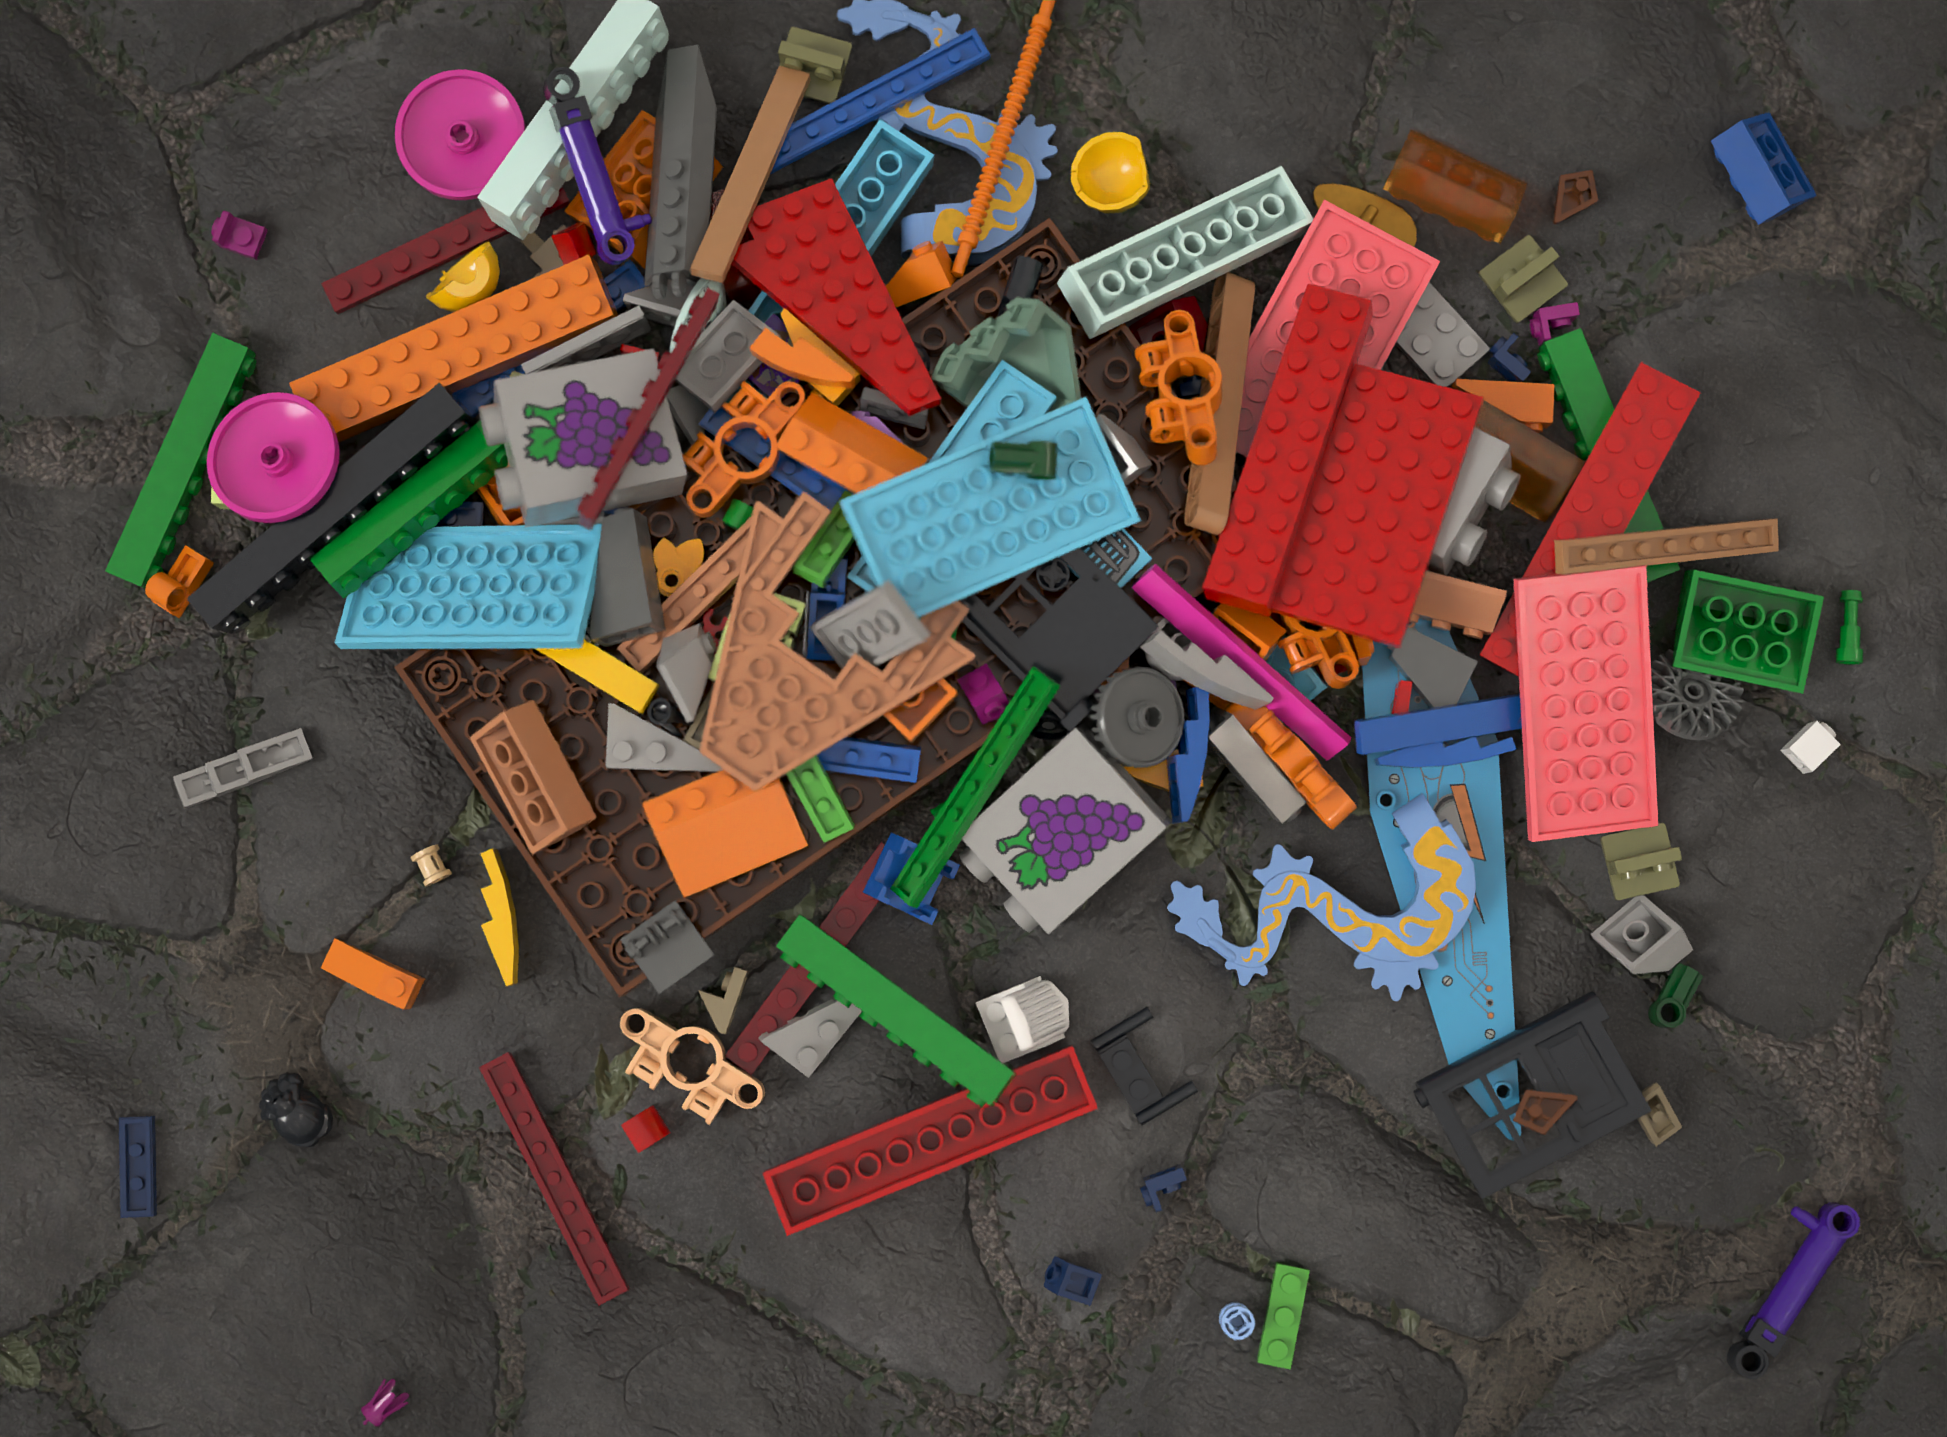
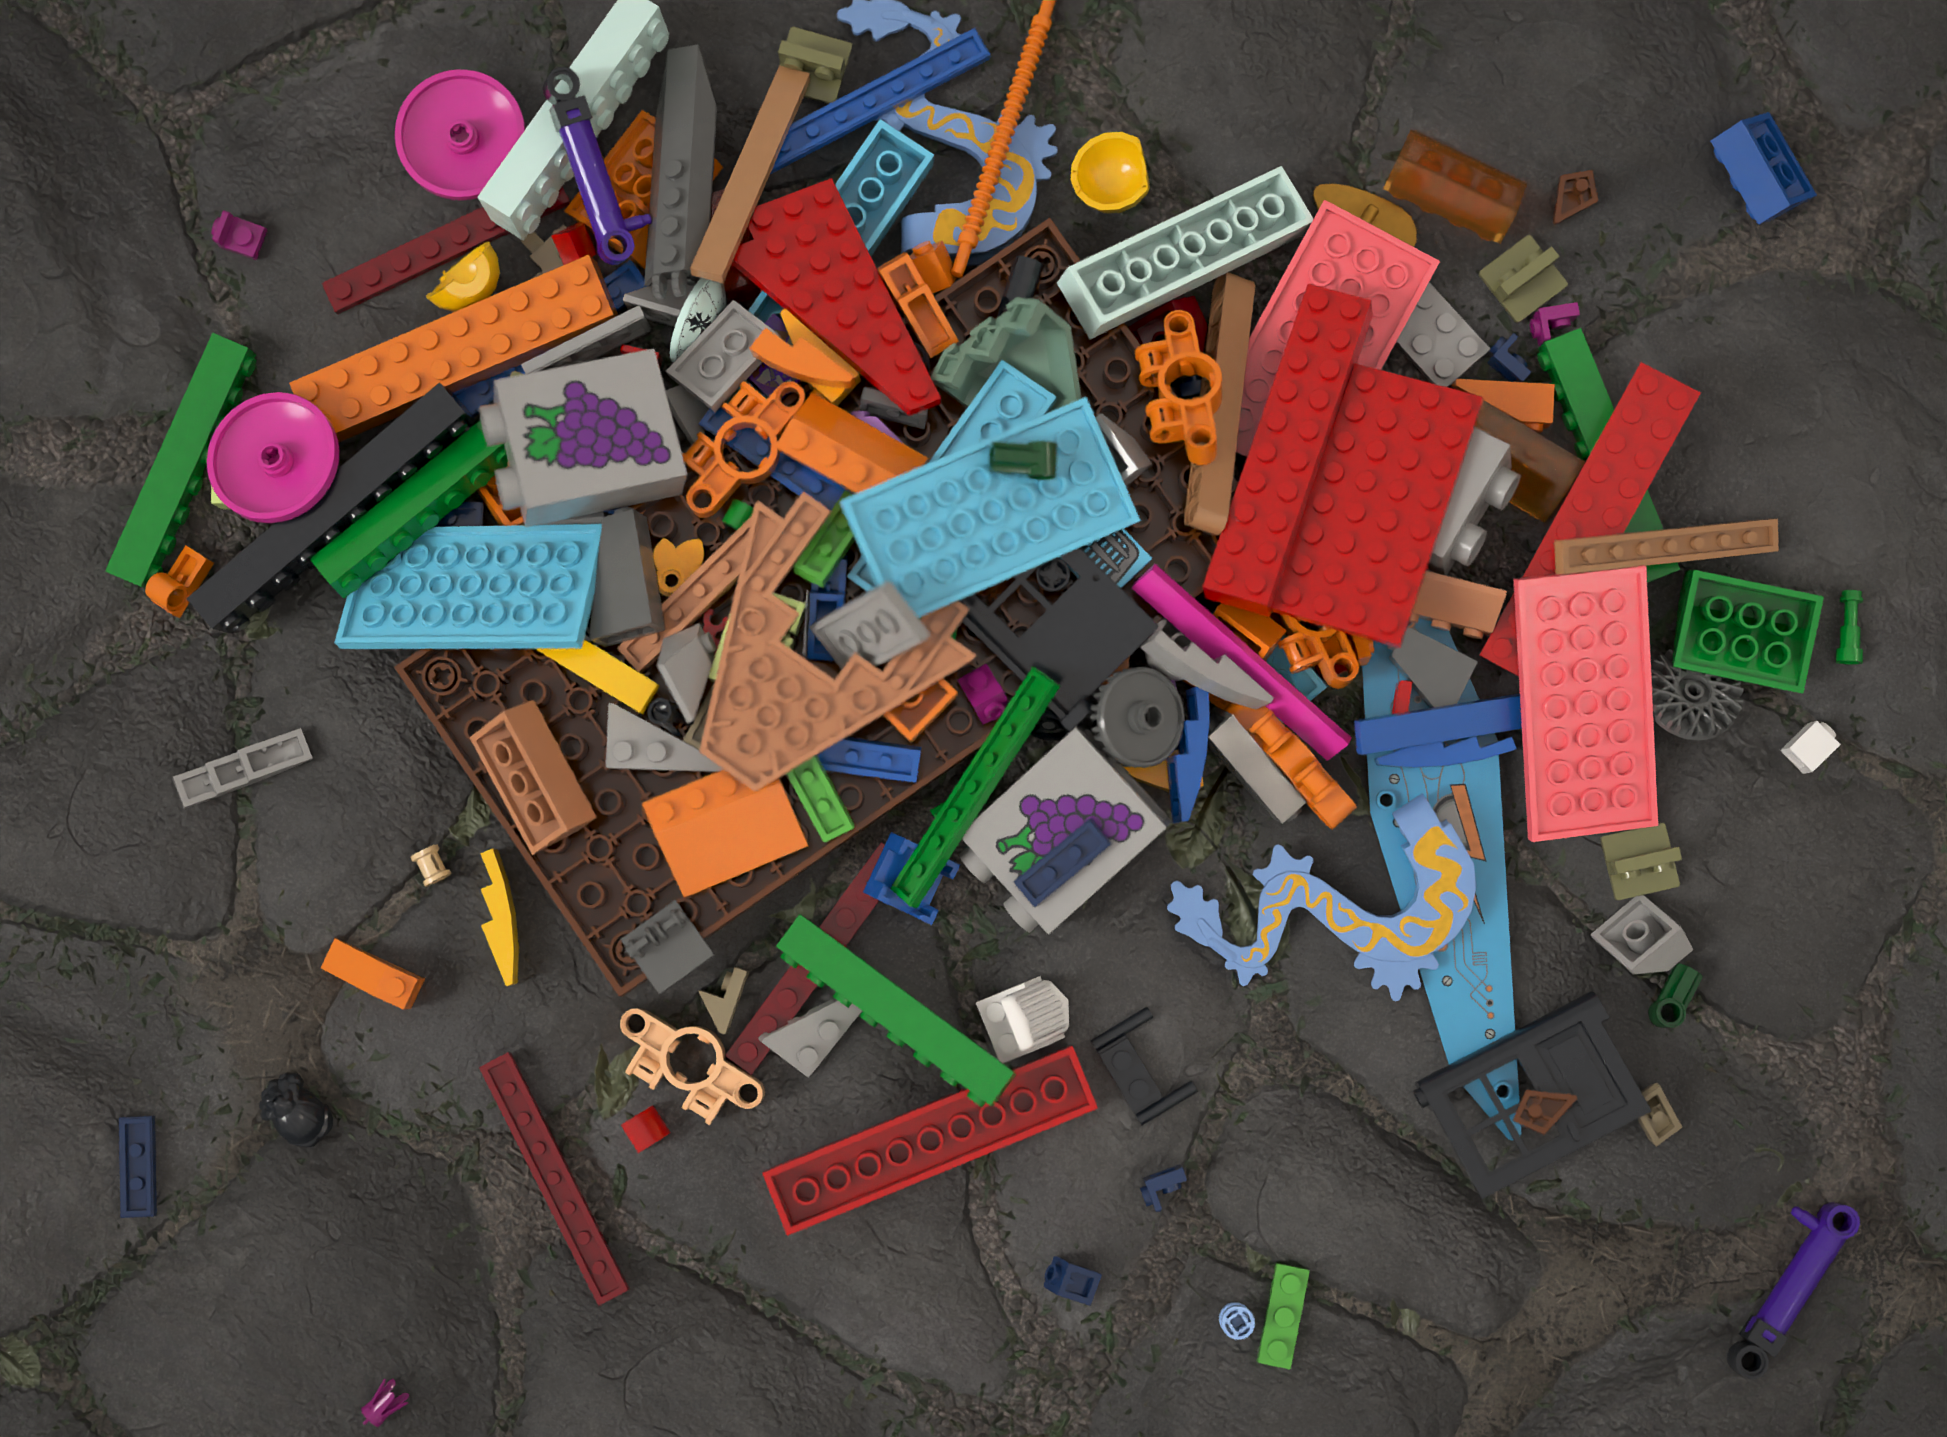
(640, 419): dark red plate -> none
(917, 304): none -> orange slope
(1062, 862): none -> dark blue tile

